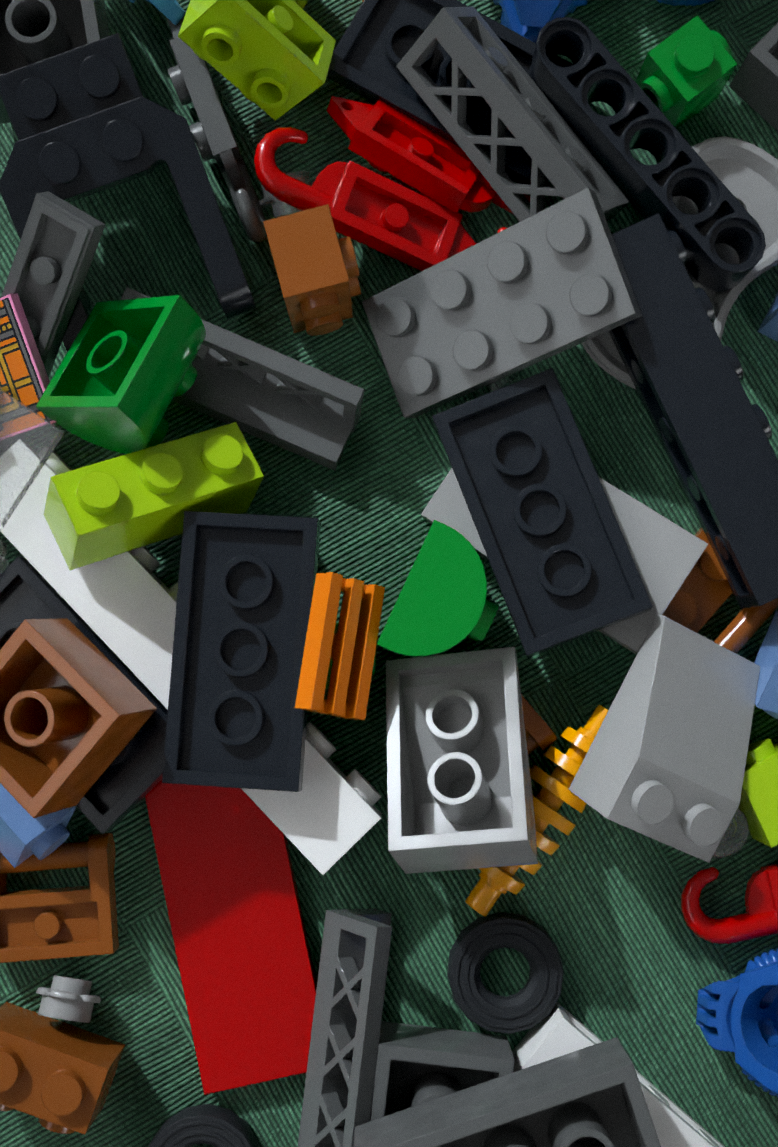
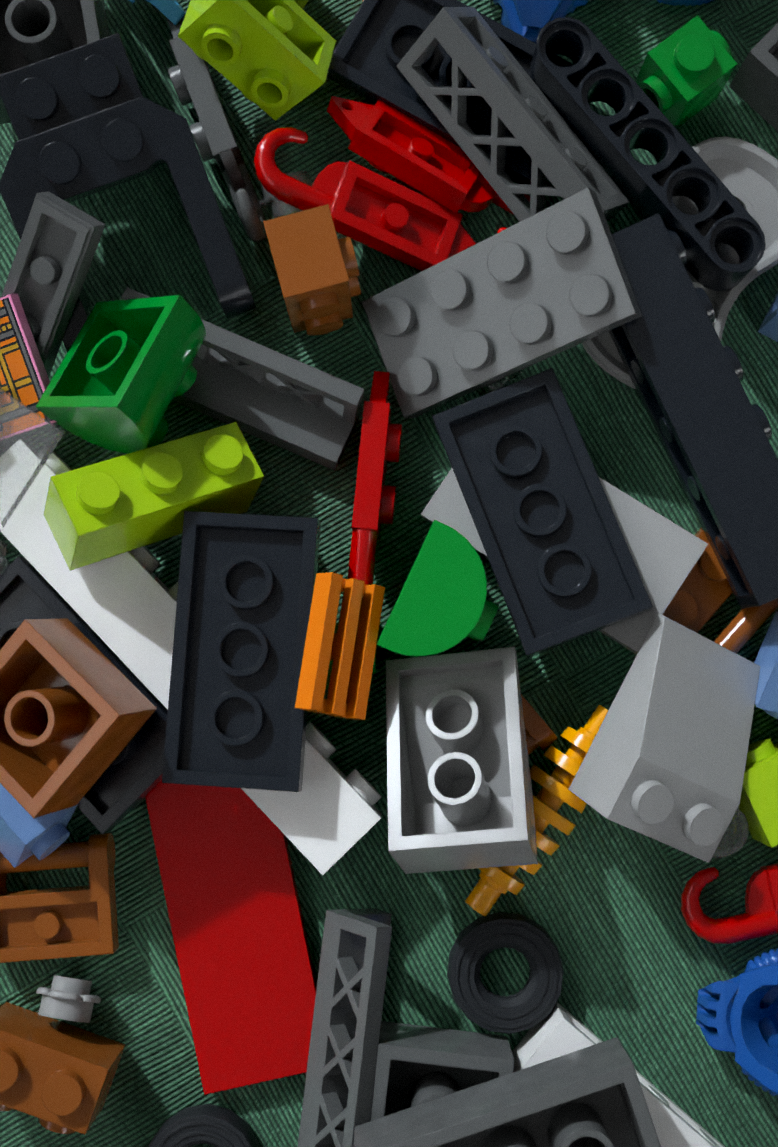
(373, 499): none -> red plate

